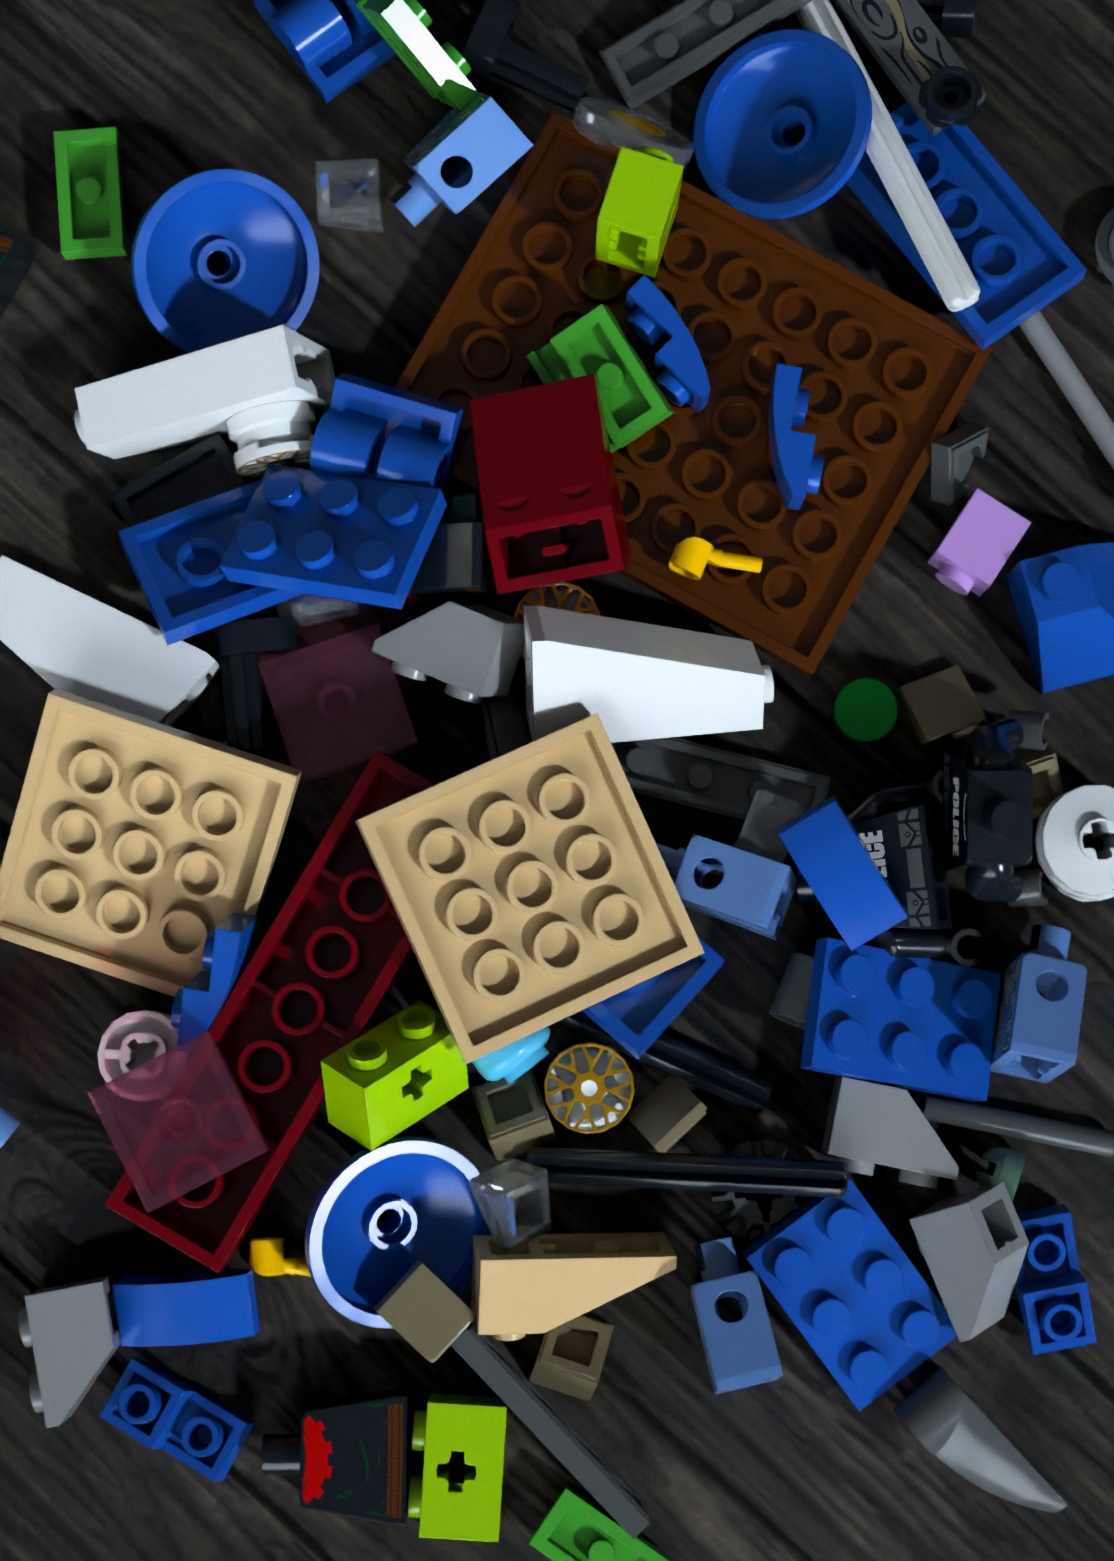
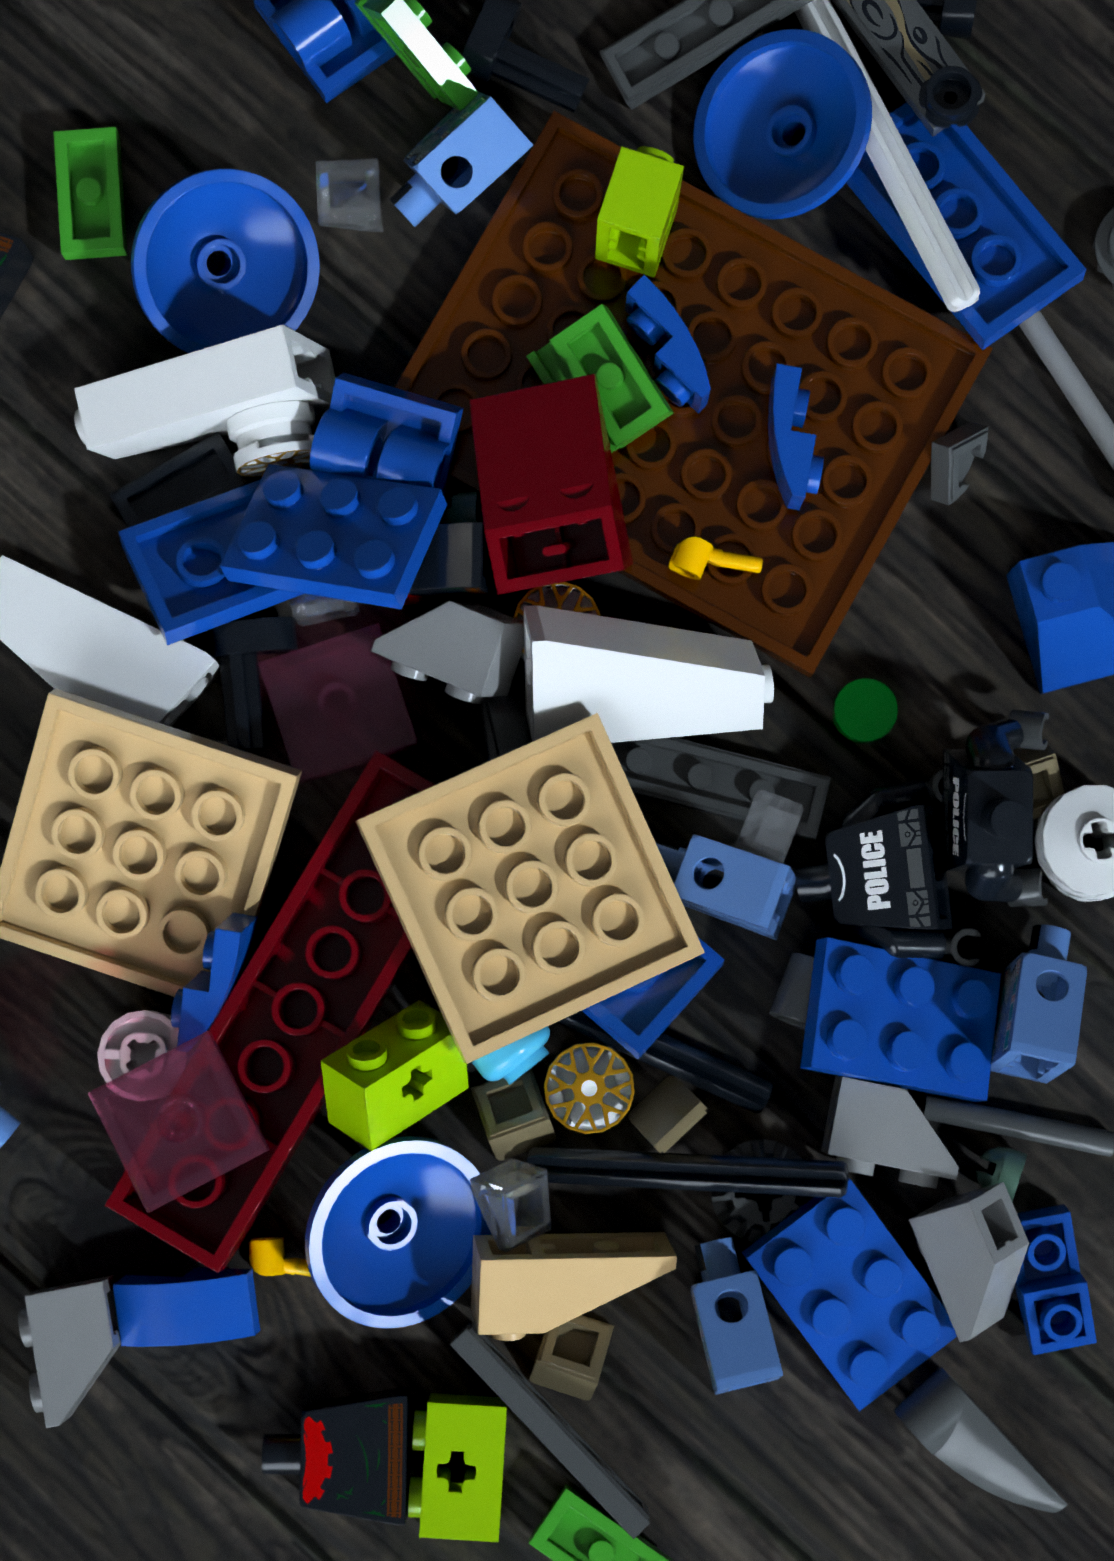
(177, 1419): blue slope -> none
(425, 1312): dark tan slope -> none
(614, 124): clear tile -> none
(842, 873): blue slope -> none
(941, 705): dark tan slope -> none
(977, 544): lavender brick -> none

